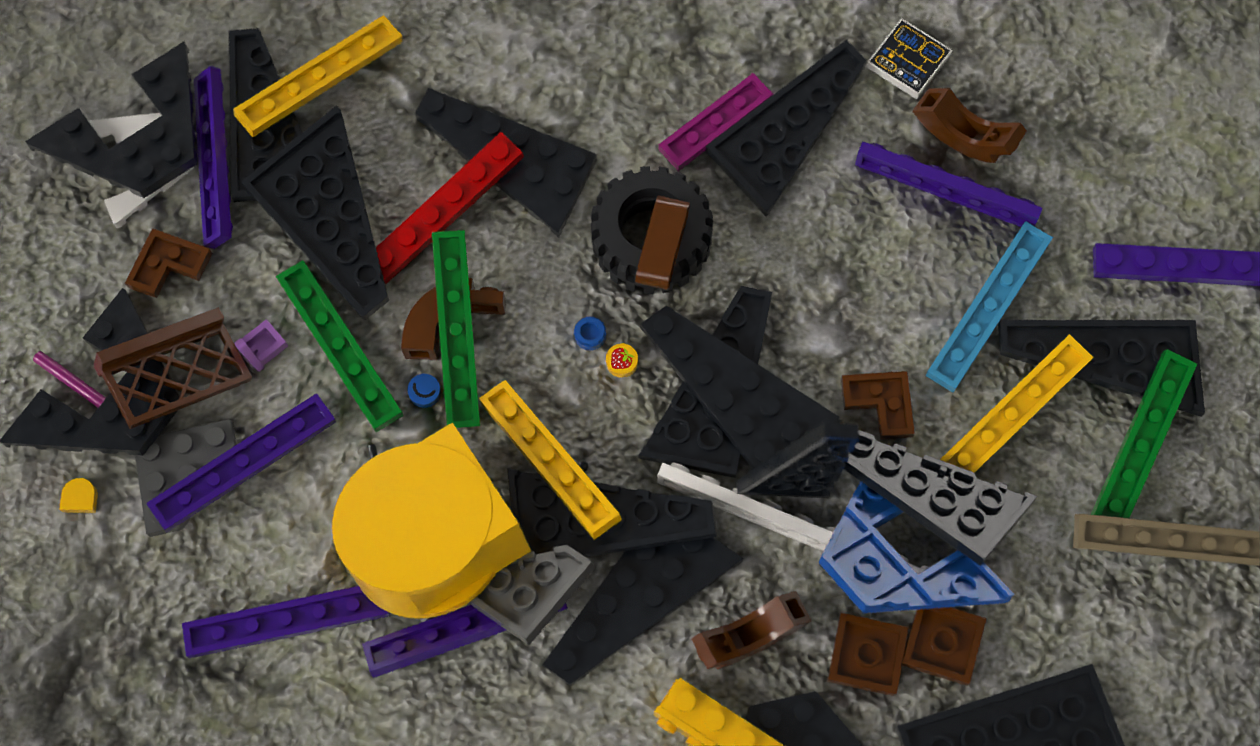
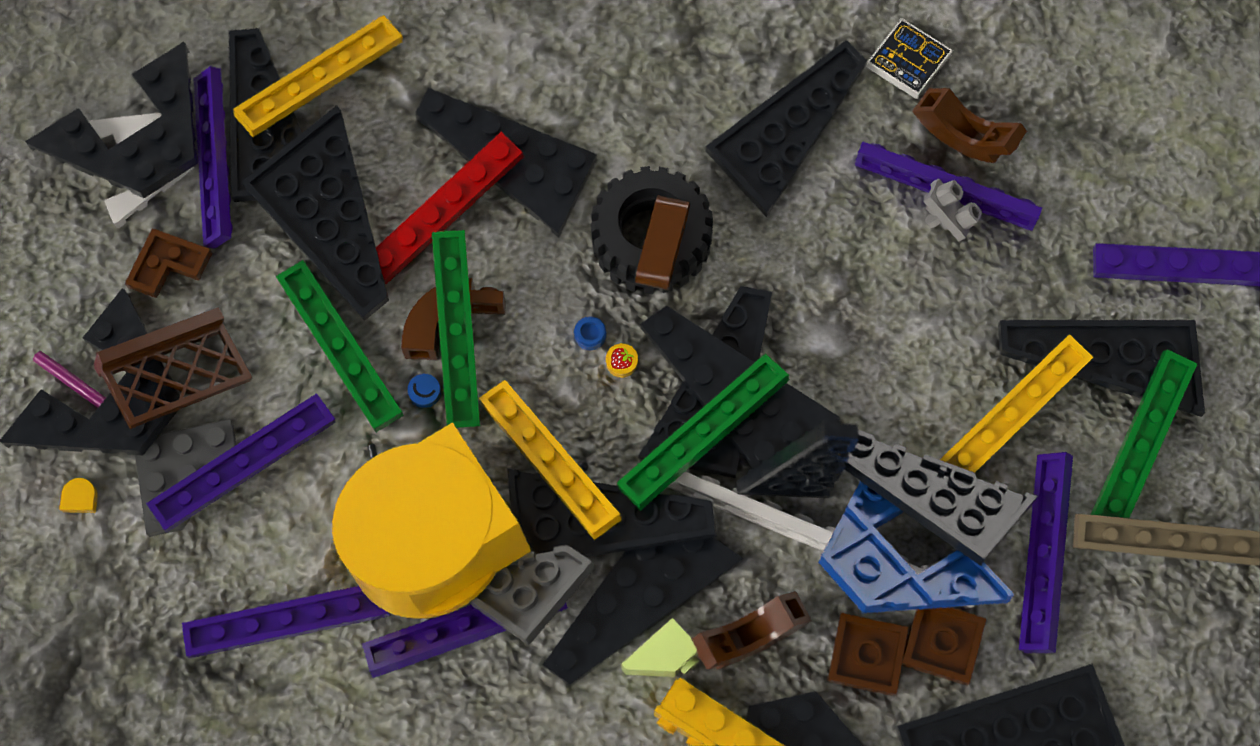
(261, 345): medium lavender tile -> none
(663, 654): none -> yellowish green slope
(696, 134): magenta plate -> none
(702, 431): none -> green plate
(887, 393): reddish brown plate -> none
(946, 210): none -> light grey hips
(989, 307): dark azure plate -> none
(1046, 553): none -> dark purple plate

